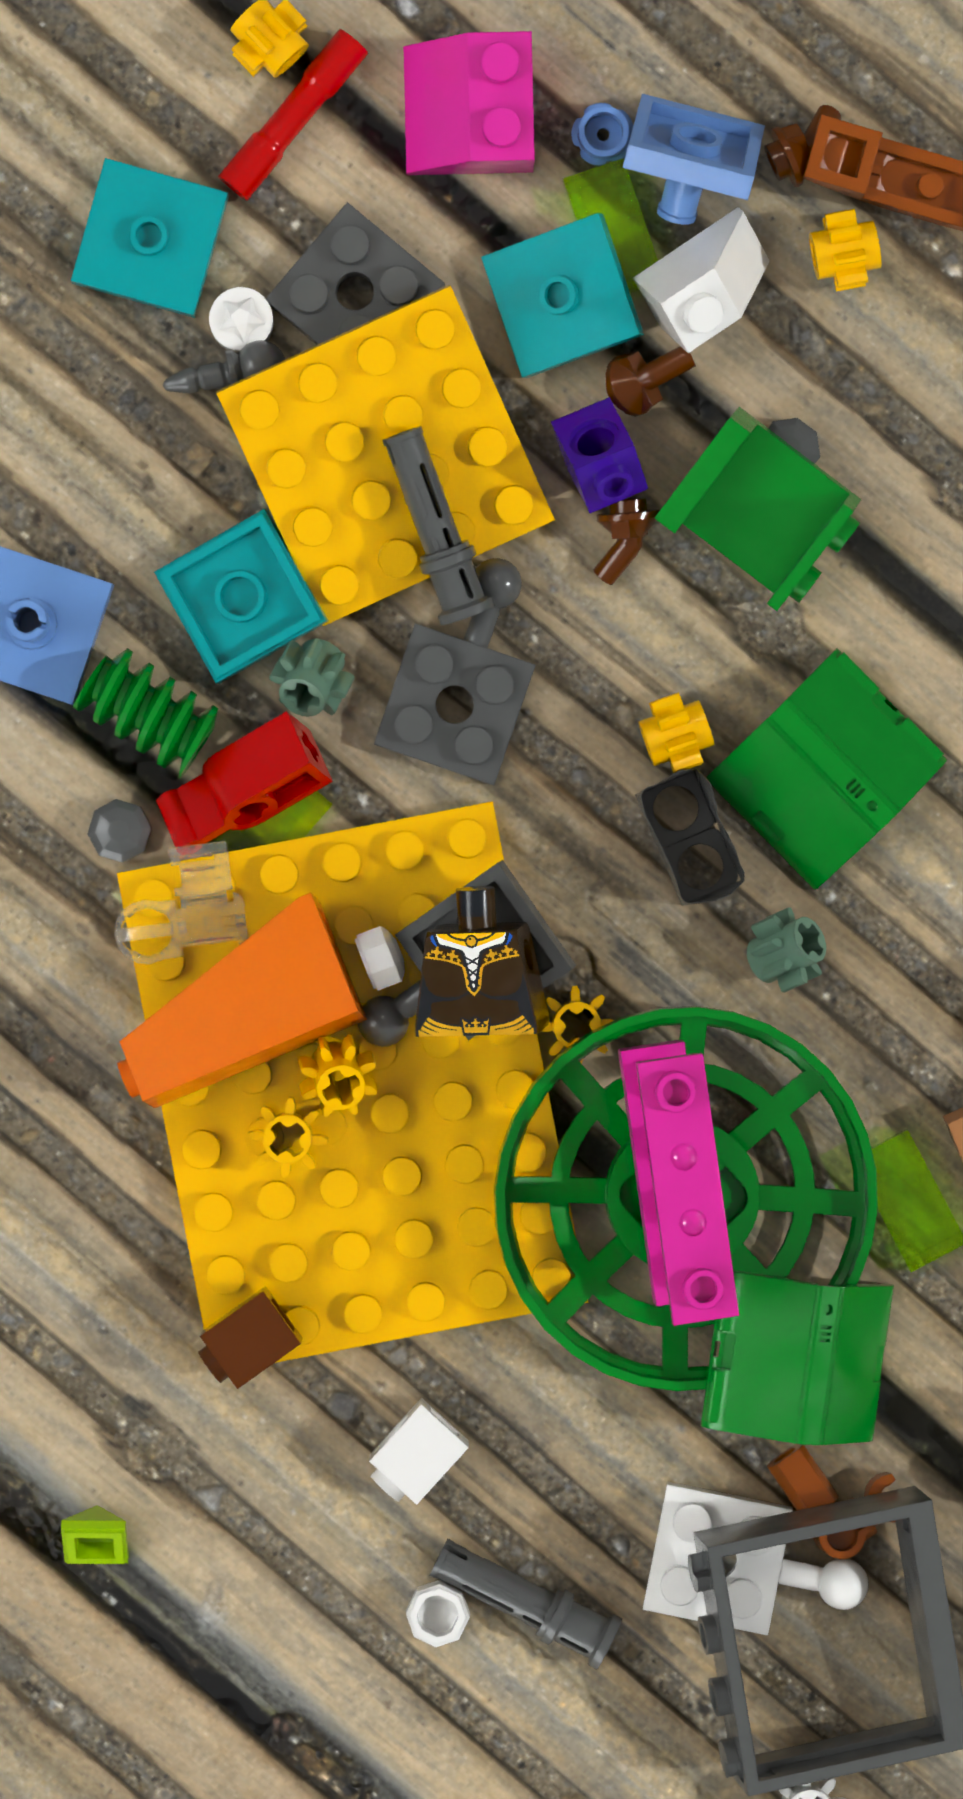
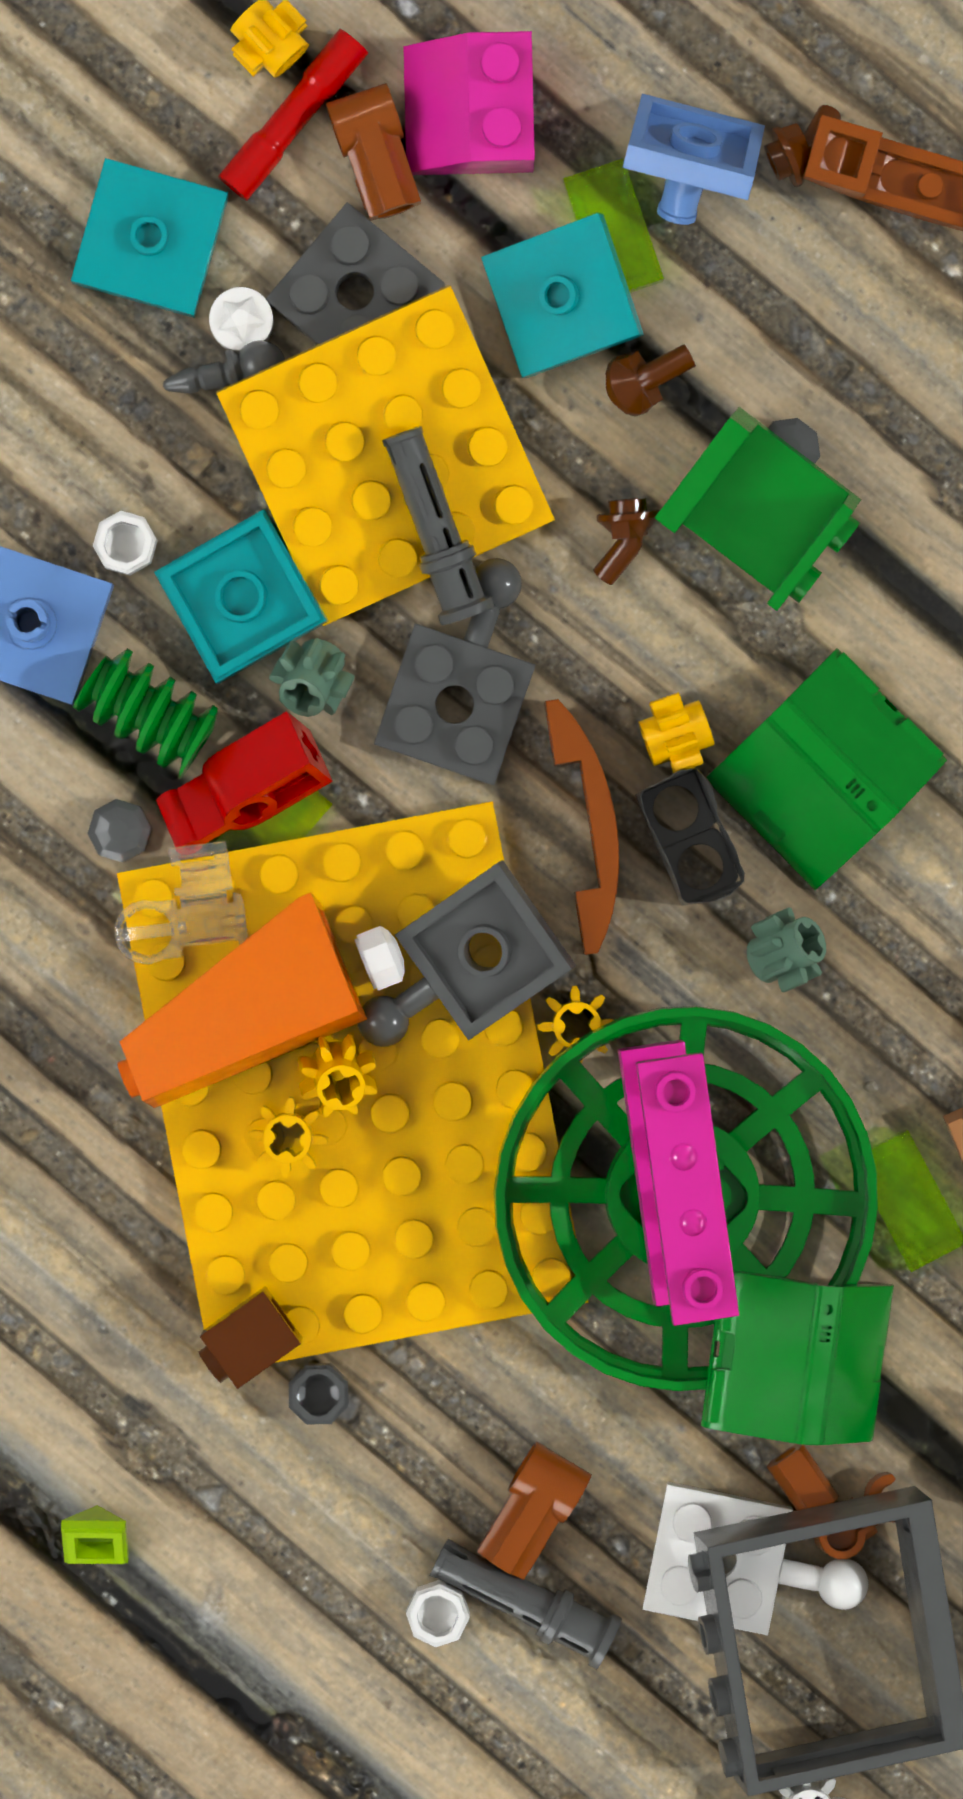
(125, 543): none -> white tile
(318, 1393): none -> dark grey tile
(370, 137): none -> dark orange piece
(416, 1453): white brick -> none
(480, 974): torso -> none
(540, 1497): none -> dark orange piece
(572, 746): none -> dark orange slope
(599, 455): dark purple brick -> none
(600, 117): medium blue plate -> none
(705, 281): white slope -> none
(845, 250): yellow gear -> none

